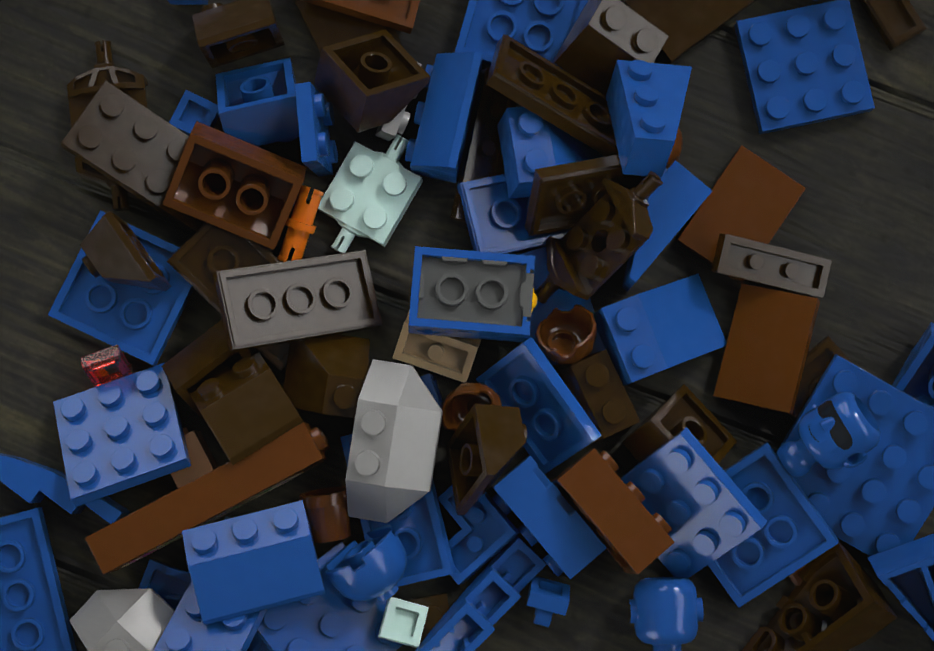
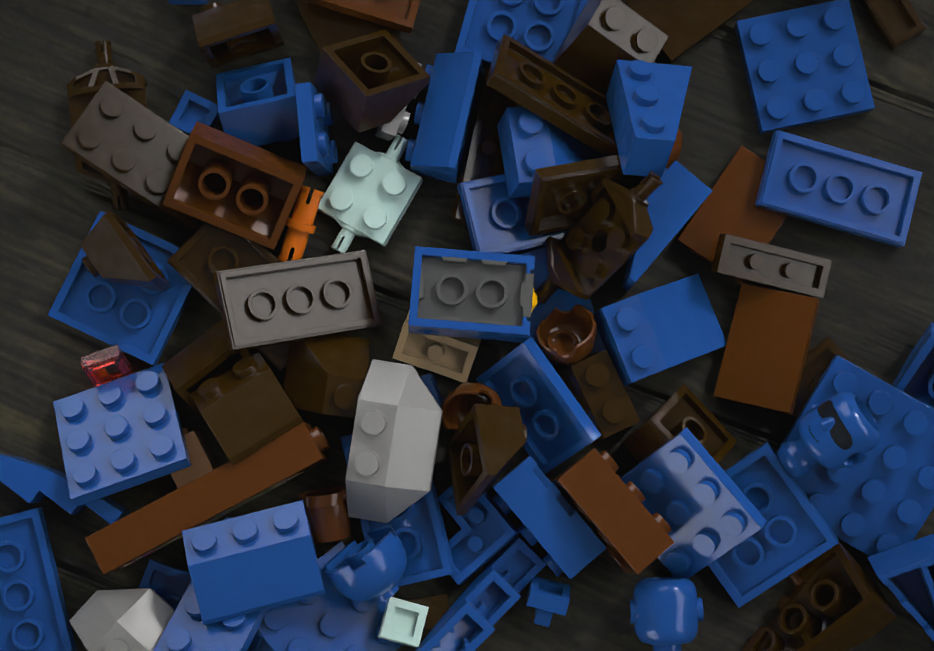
(838, 188): none -> blue tile

